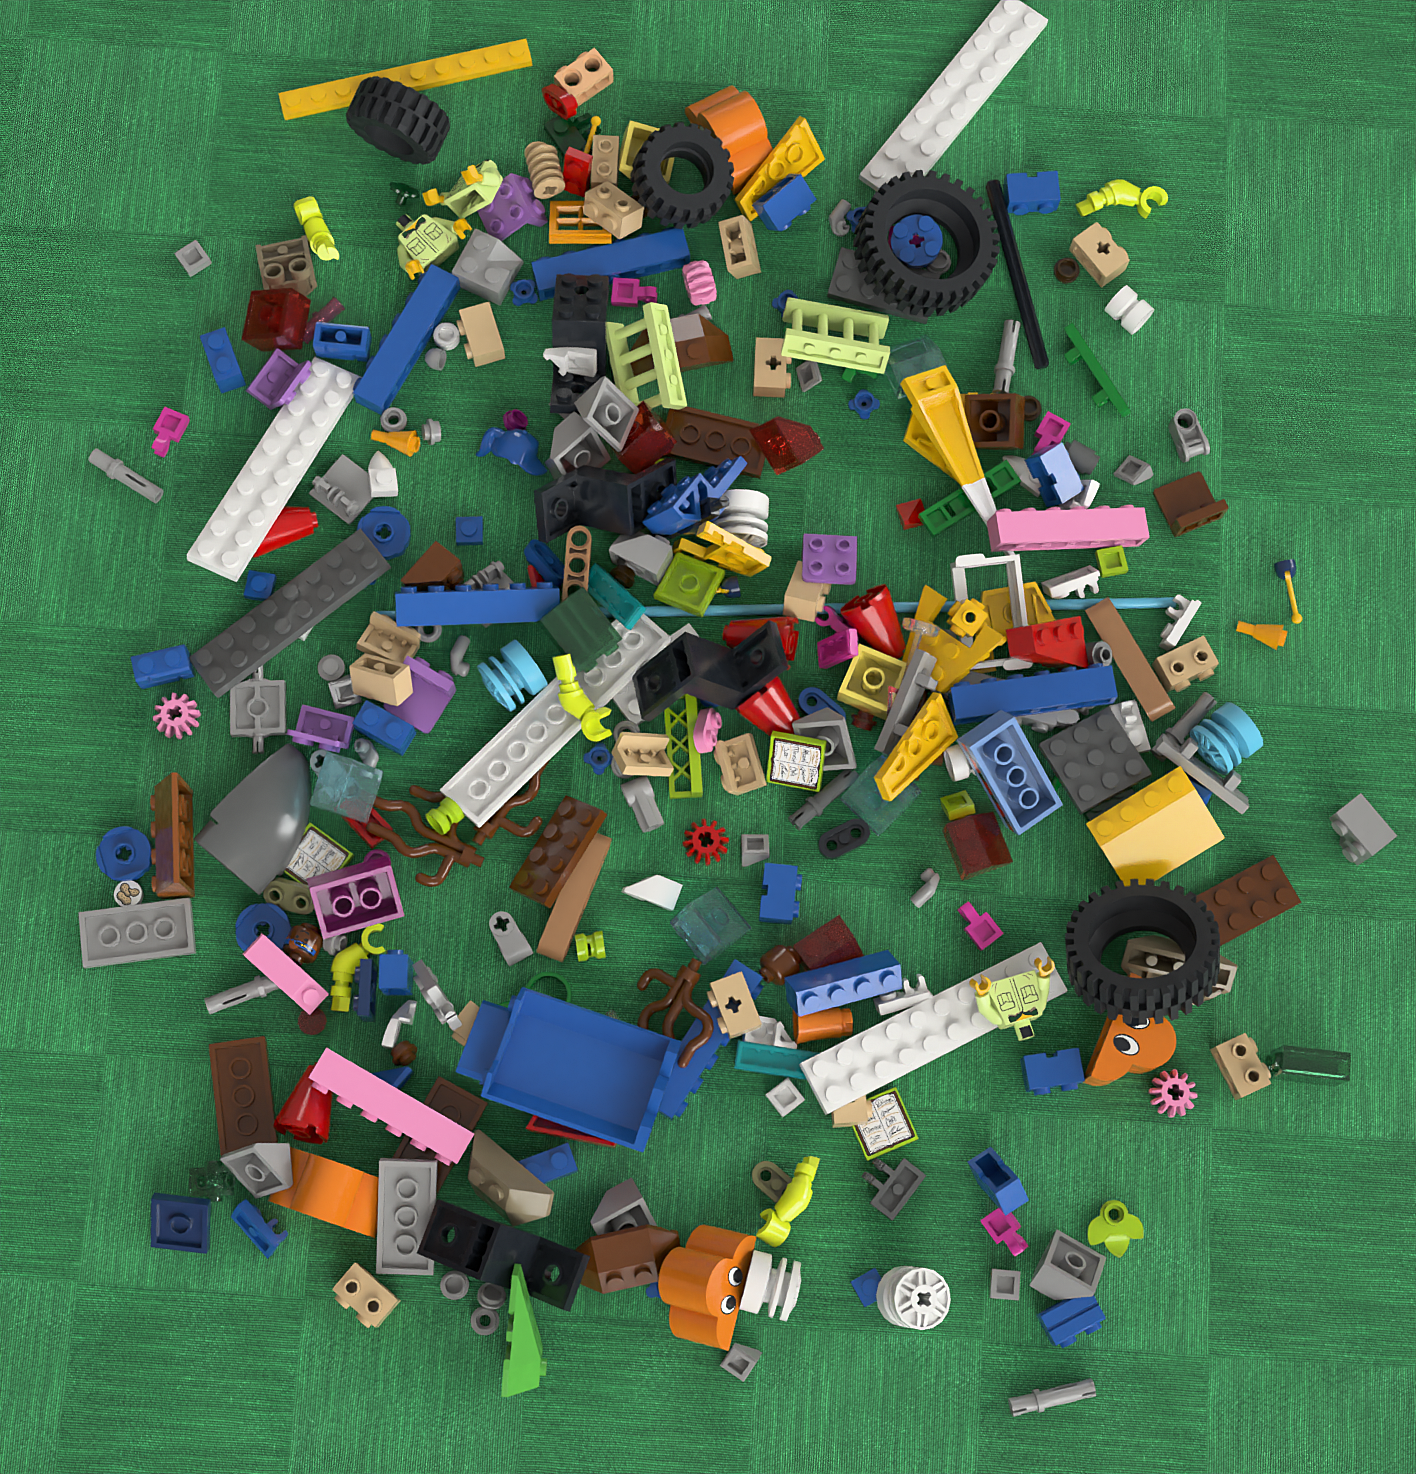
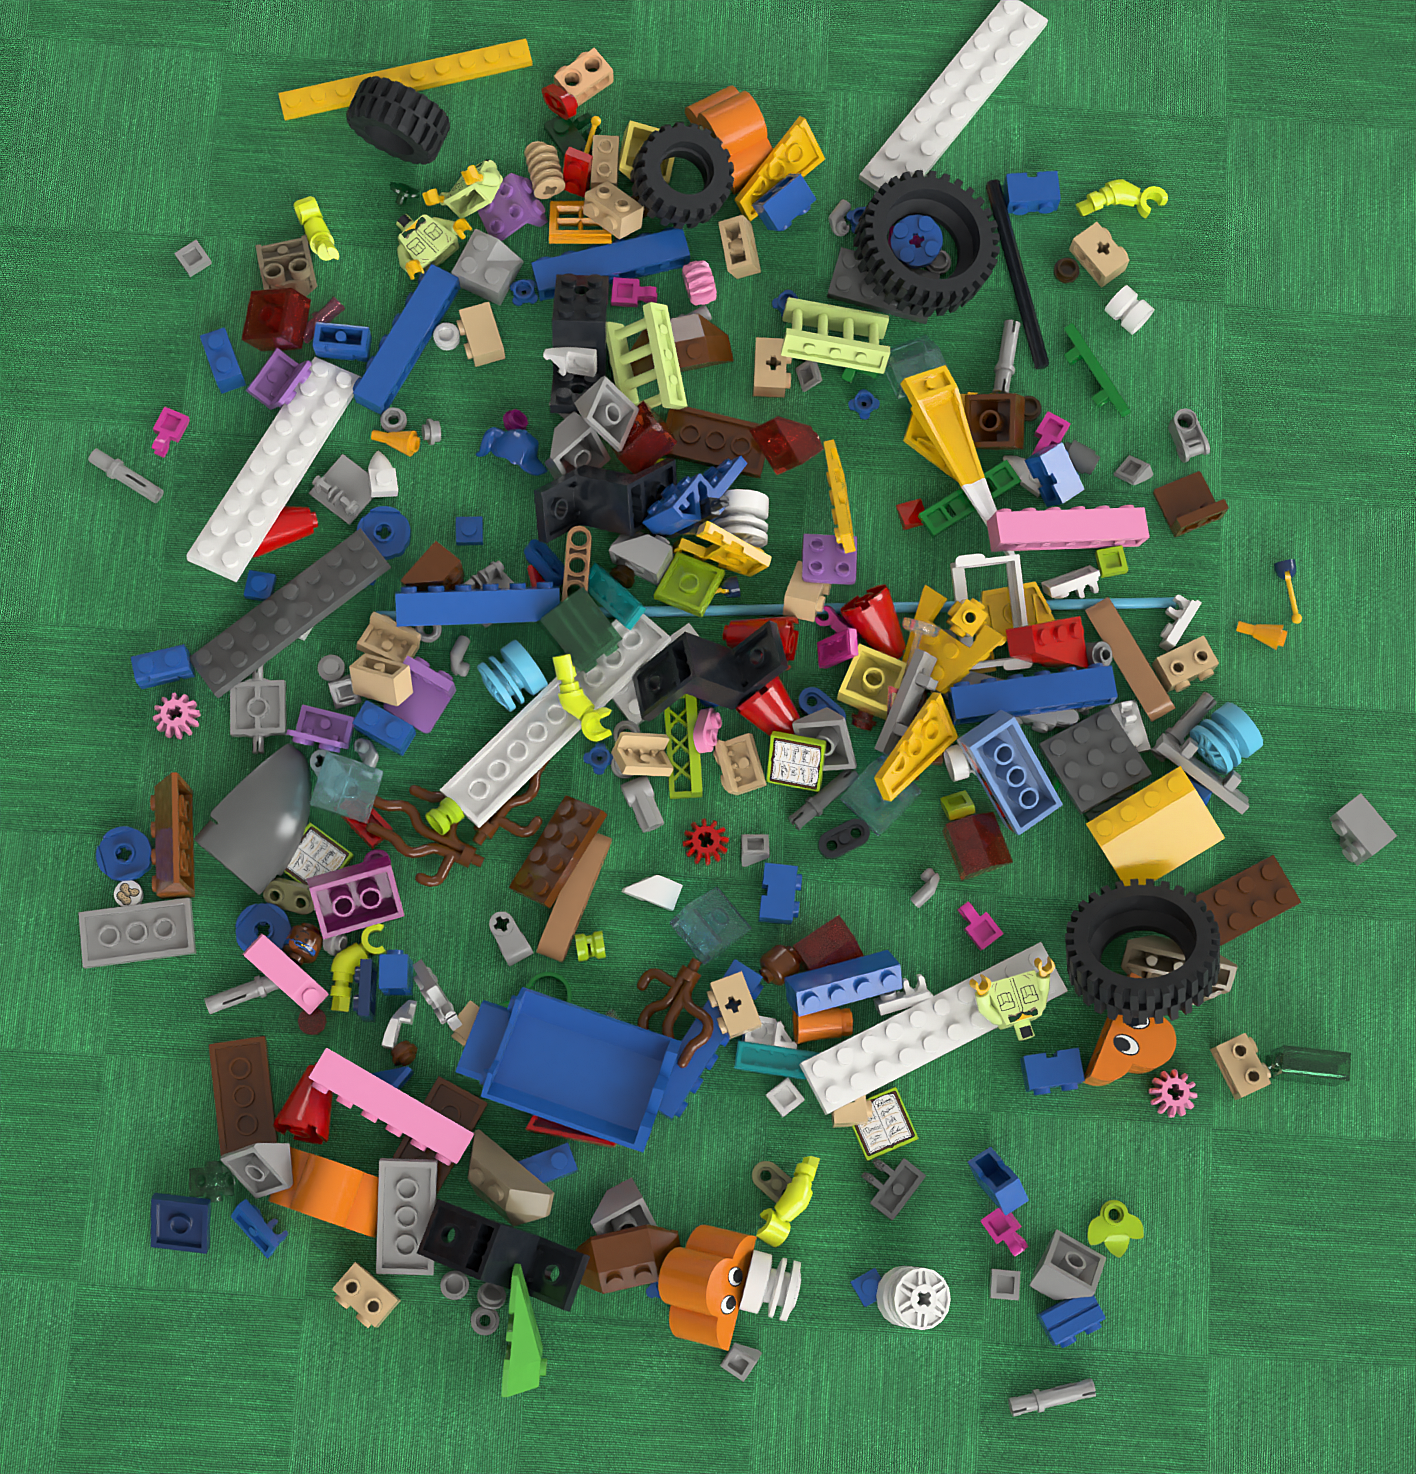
(436, 358): light grey hinge -> none
(839, 498): none -> yellow wing
(1083, 498): white slope -> none

